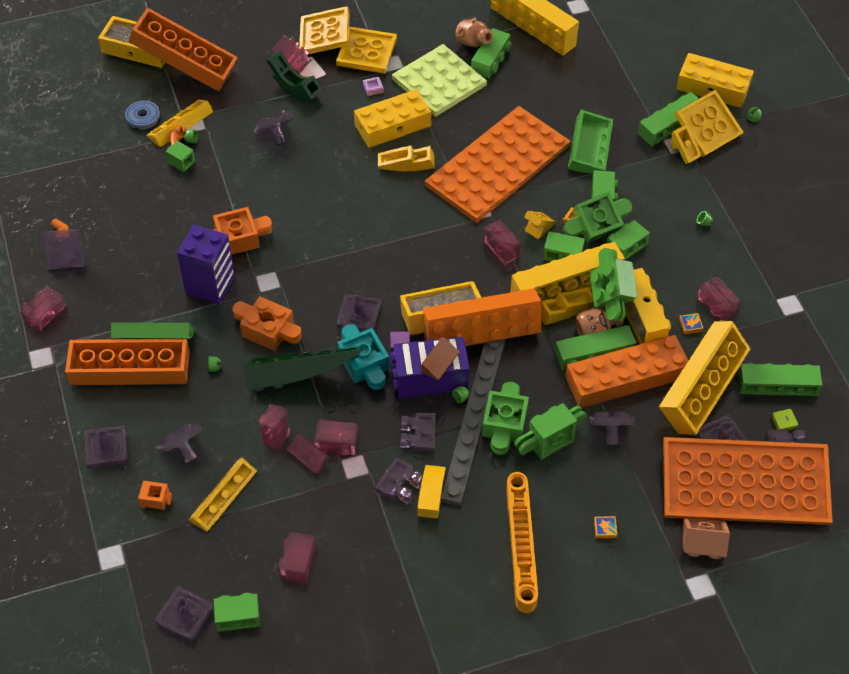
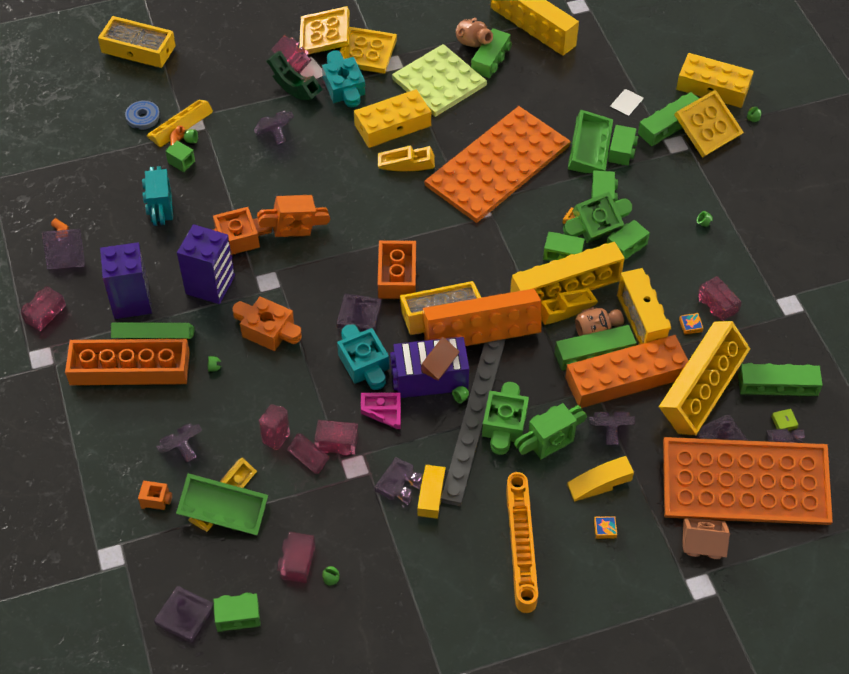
(106, 446): clear purple plate -> none
(126, 280): none -> dark purple brick
(157, 195): none -> teal brick
(182, 49): orange brick -> none
(222, 504): none -> bright green slope
(287, 368): dark green wedge -> none
(293, 216): none -> orange brick
(329, 578): none -> bright green hinge
(343, 79): none -> teal brick
(373, 86): lavender tile -> none
(382, 407): none -> dark pink wing
(396, 269): none -> orange brick
(399, 337): medium lavender tile -> none
(424, 432): plate -> none
(502, 241): clear pink brick -> none
(538, 223): yellow slope -> none
(601, 479): none -> yellow slope
(613, 284): bright green brick -> none
(622, 145): none -> bright green brick
(626, 102): none -> white sticker
(685, 142): yellow slope -> none

